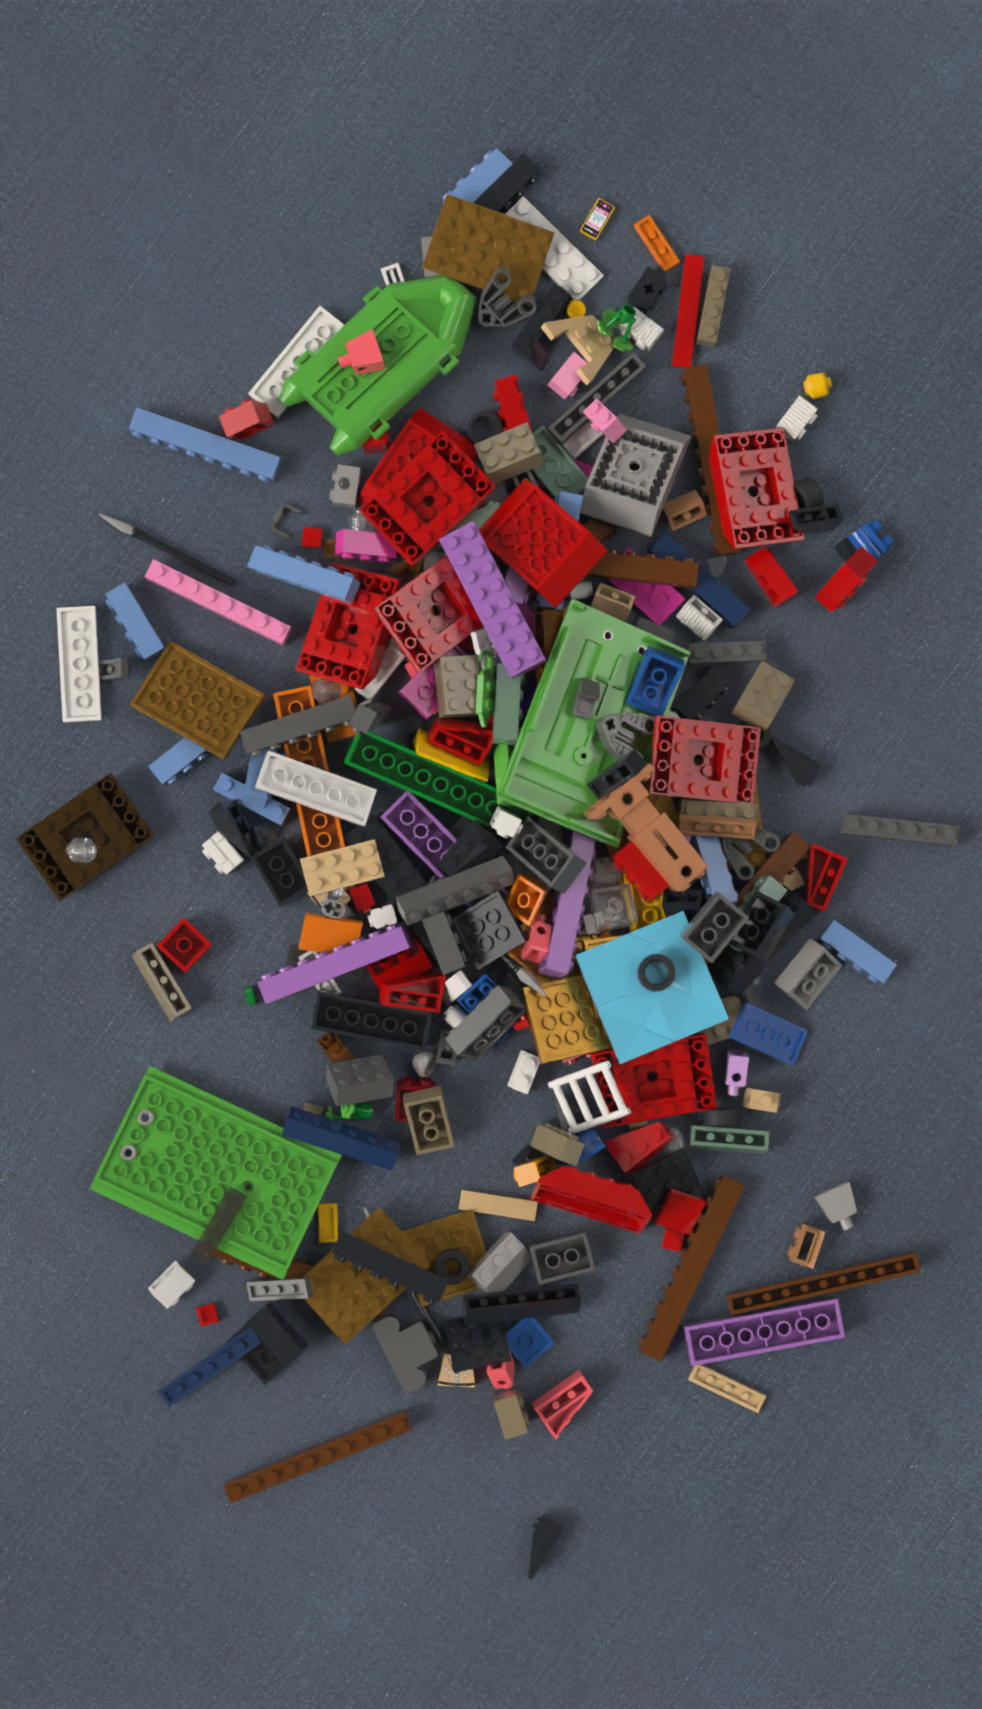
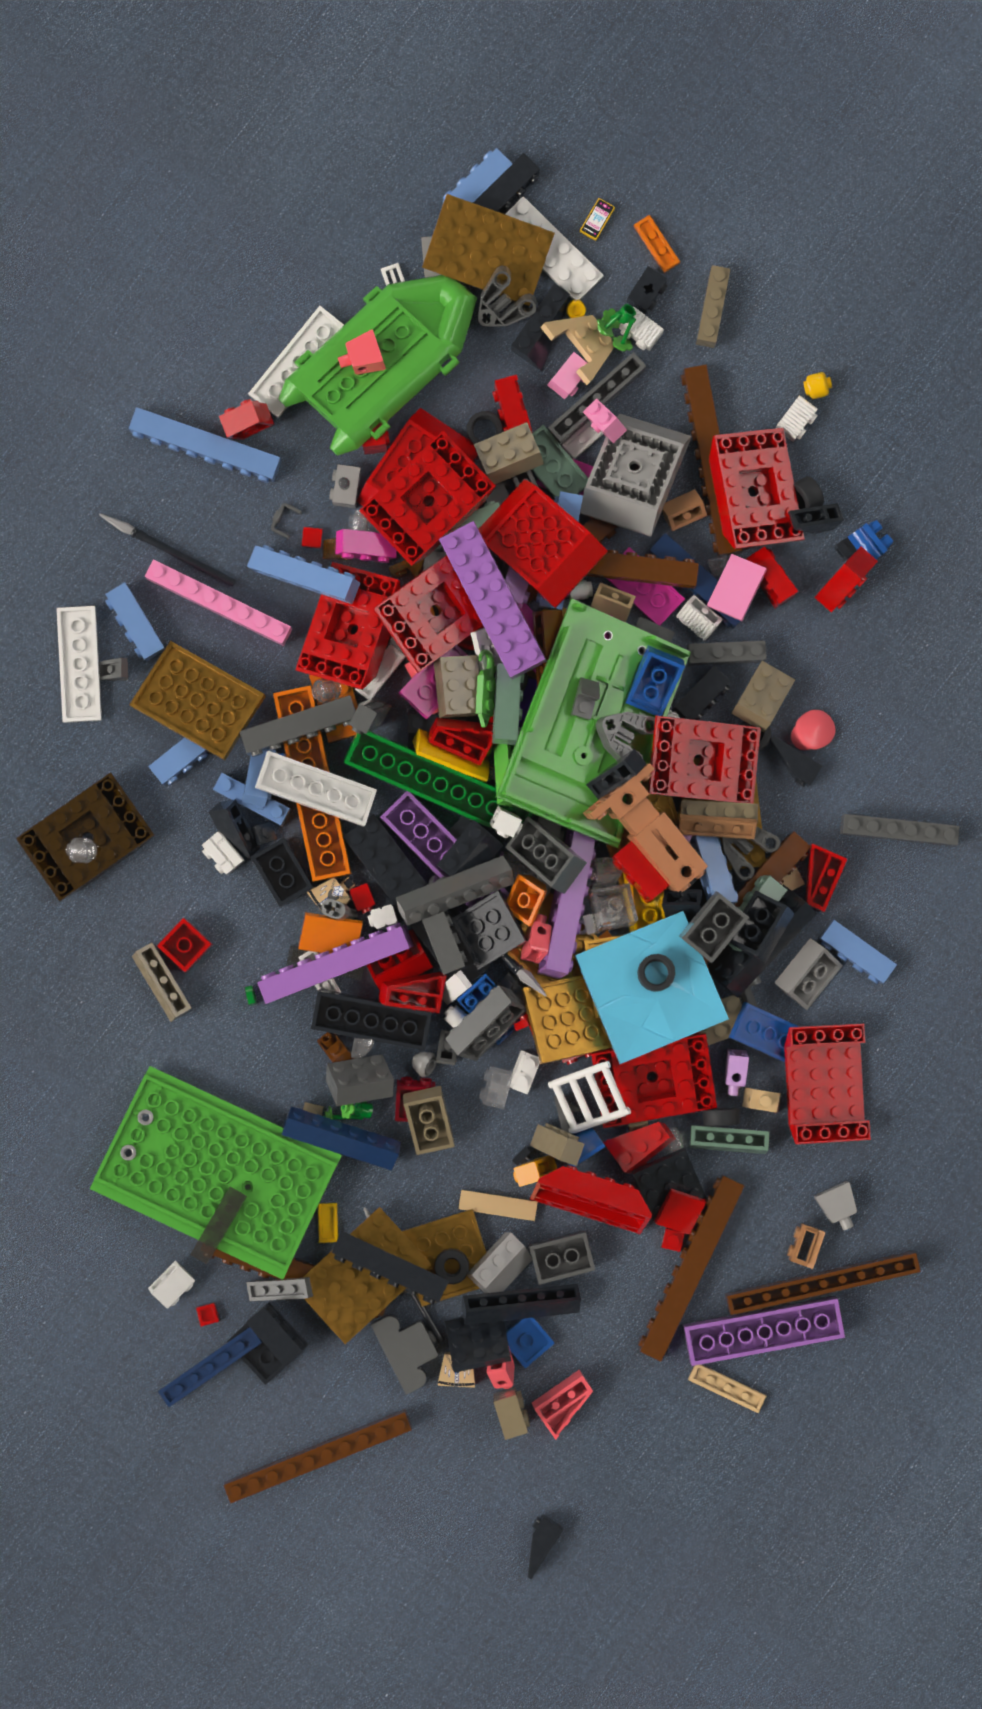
(342, 867): tan plate -> none
(361, 1047): none -> clear tile
(496, 1087): none -> clear brick
(687, 311): red tile -> none
(736, 587): none -> bright pink tile
(813, 730): none -> coral piece
(825, 1084): none -> red slope

